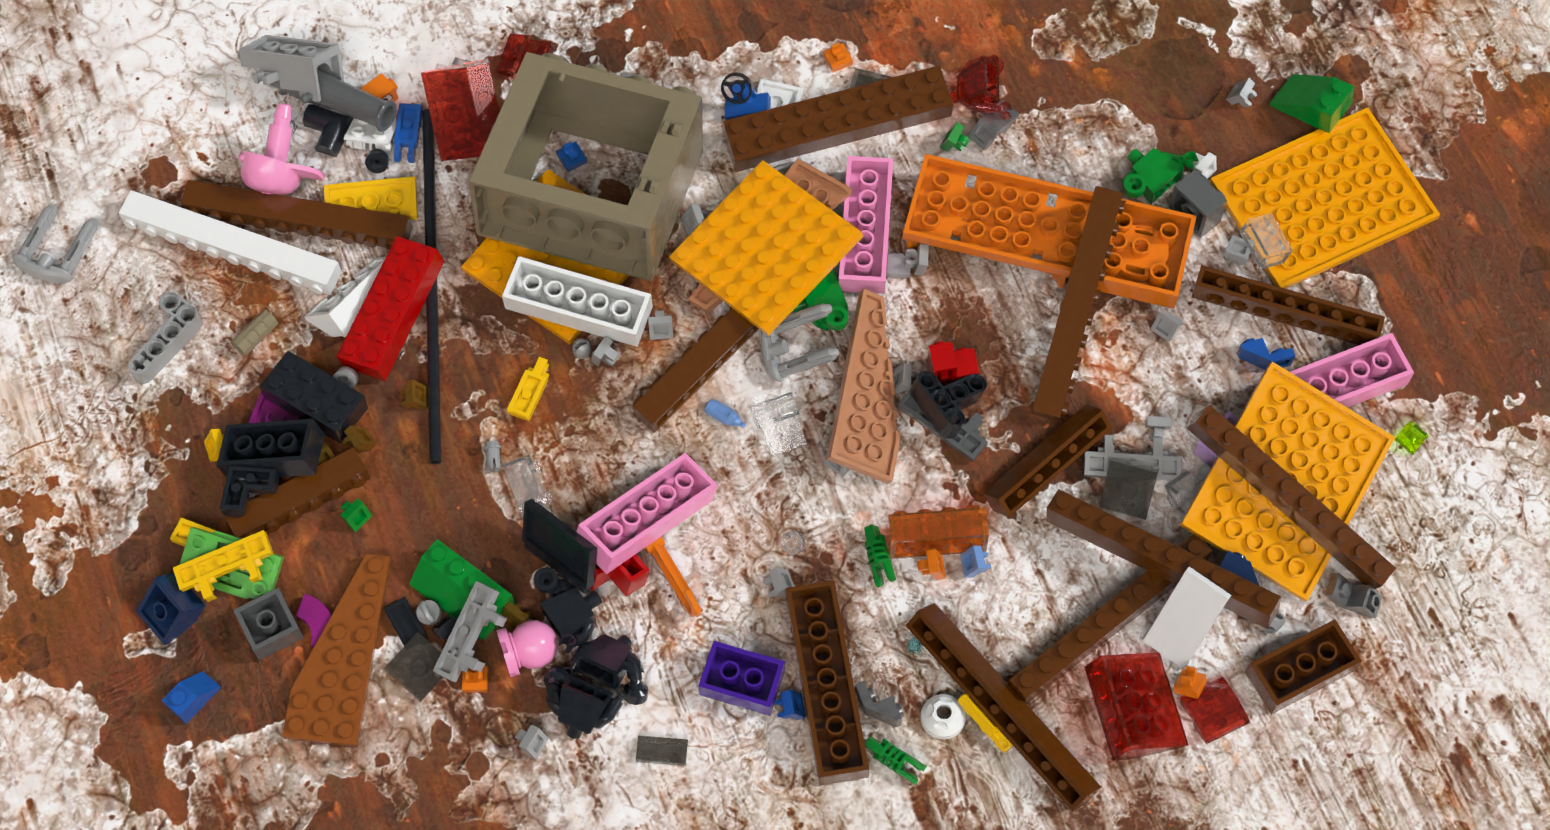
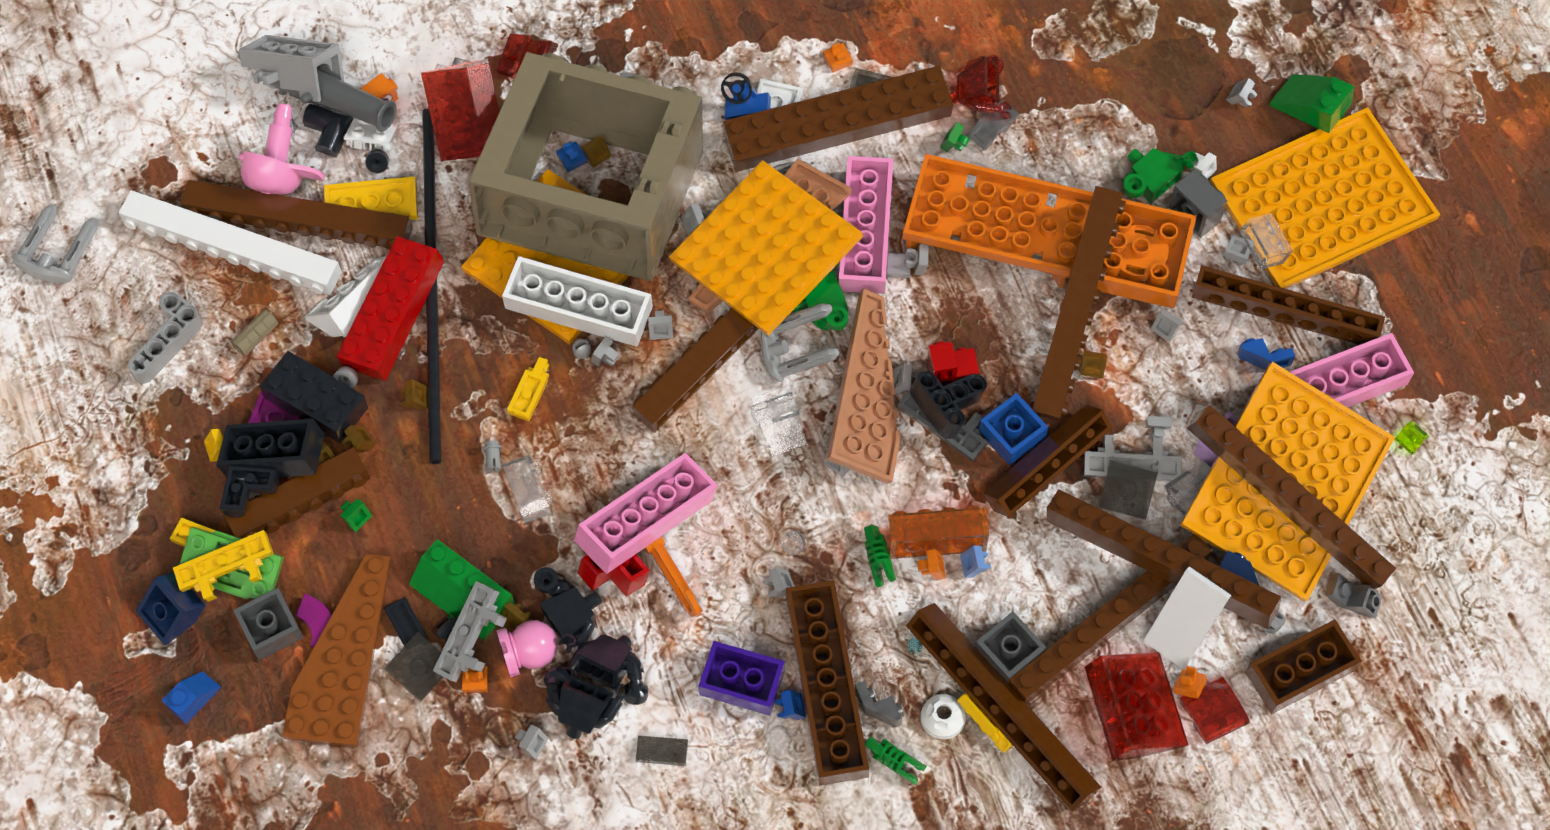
(407, 130): blue hinge -> none
(429, 612): light grey tile -> none
(559, 546): black hinge -> none
(596, 151): none -> pearl gold tile
(723, 413): medium blue piece -> none
(1010, 646): none -> dark grey brick
(1013, 429): none -> blue brick
(1093, 364): none -> pearl gold tile

